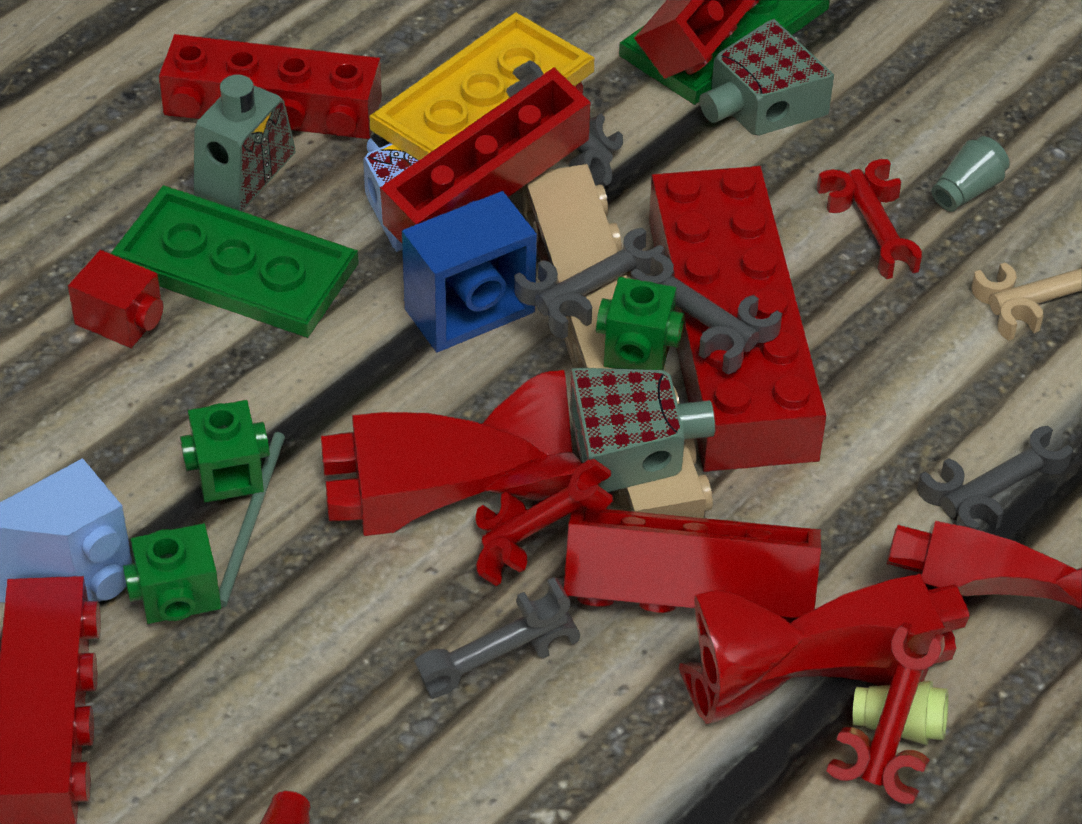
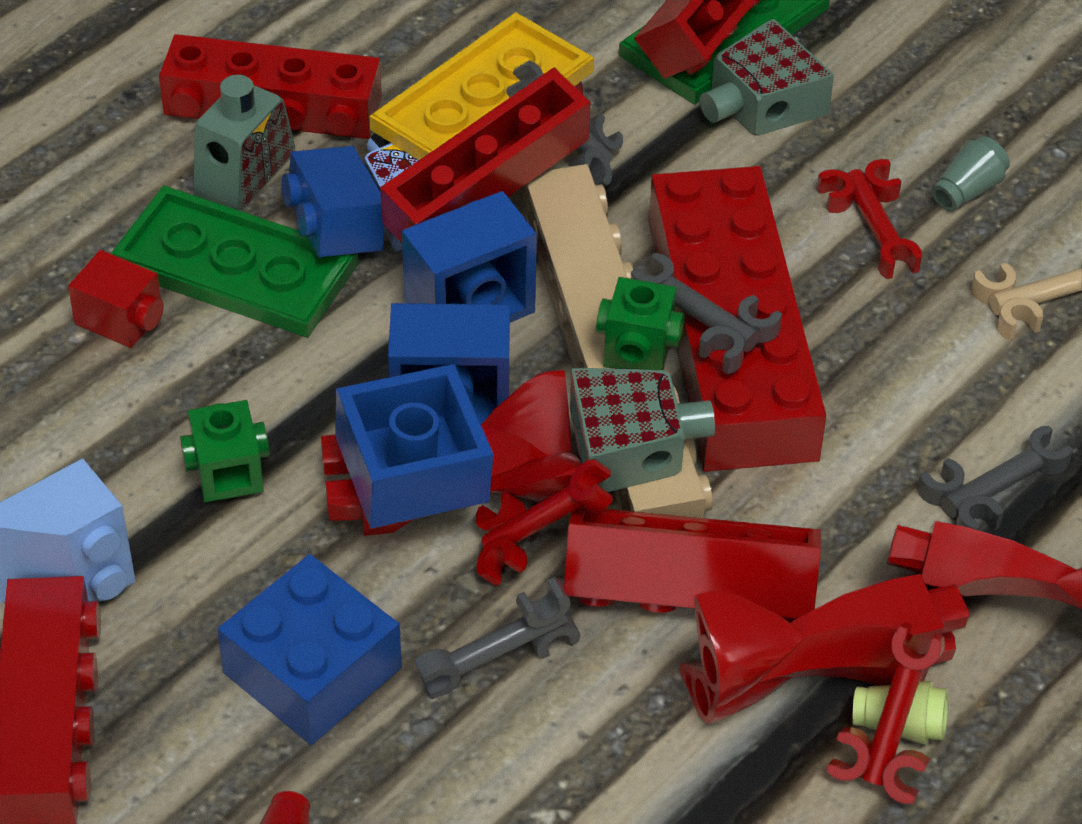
(173, 574): green brick -> none
(249, 521): sand green axle -> none
(310, 648): none -> blue brick
(334, 201): none -> blue brick
(413, 445): none -> blue brick
(458, 334): none -> blue brick
(568, 296): dark grey bar -> none

